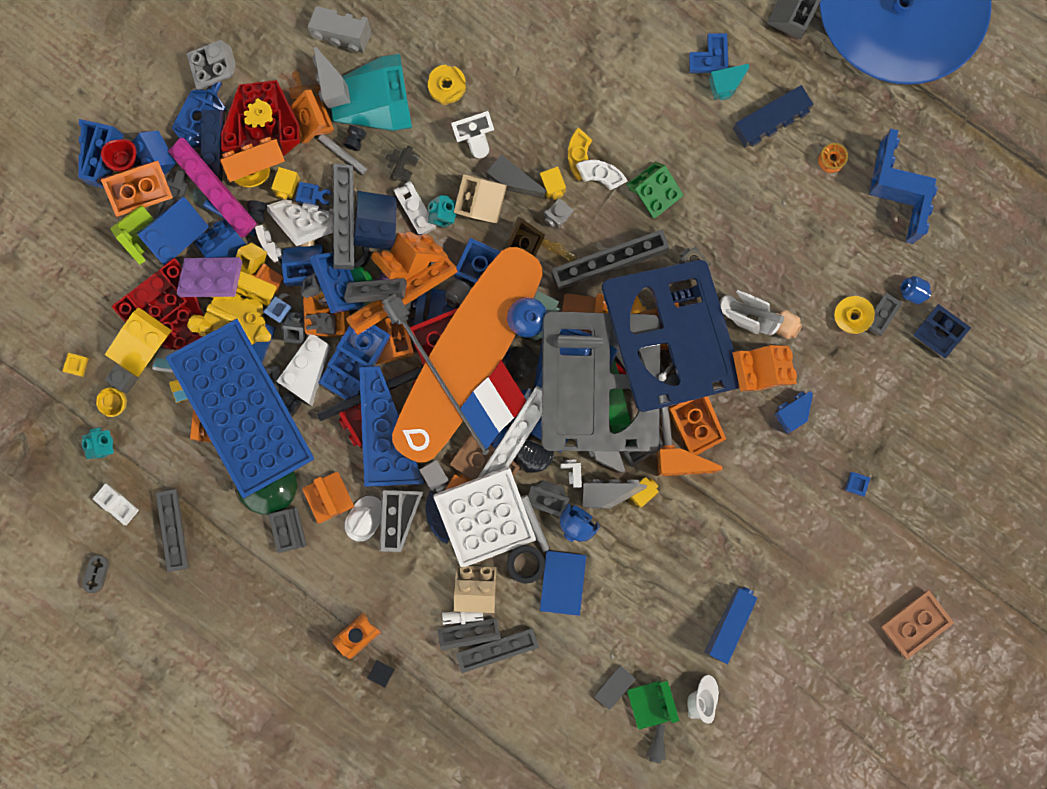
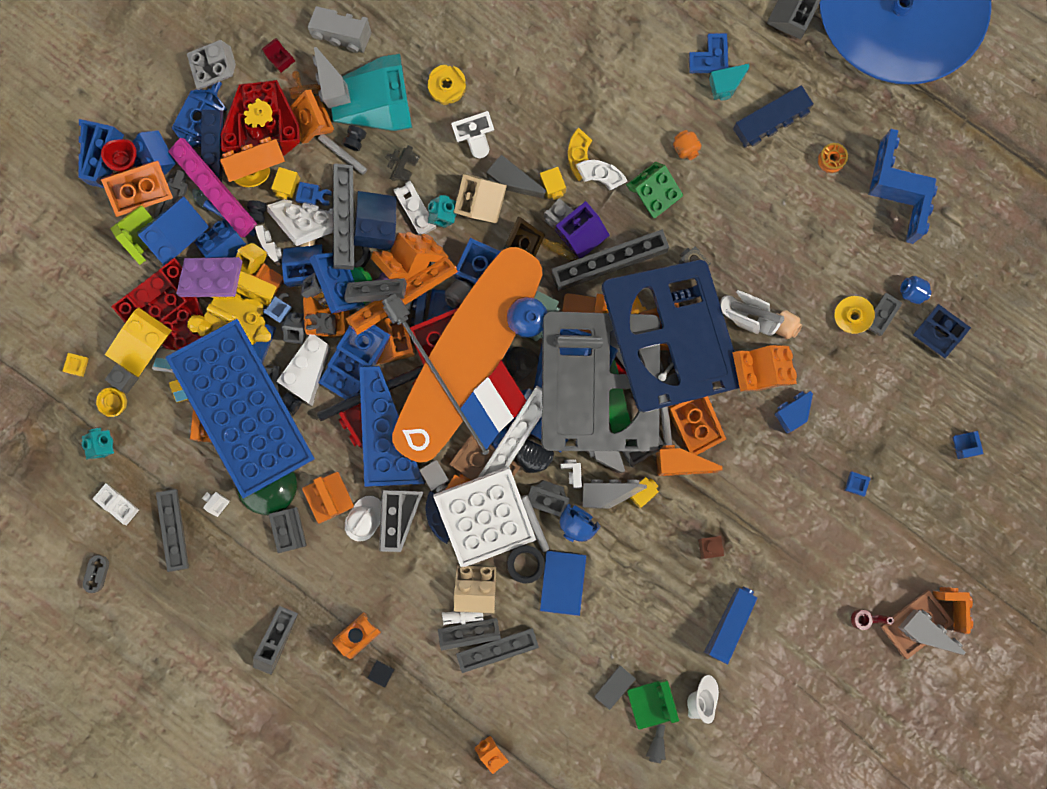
(215, 503): none -> white tile
(274, 640): none -> dark grey slope
(278, 55): none -> dark red bracket
(491, 755): none -> orange bracket
(582, 230): none -> dark purple slope
(687, 145): none -> orange head
(711, 547): none -> copper brick
(867, 619): none -> dark red plate
(922, 630): none -> light grey slope
(961, 607): none -> orange bracket
(967, 445): none -> blue panel

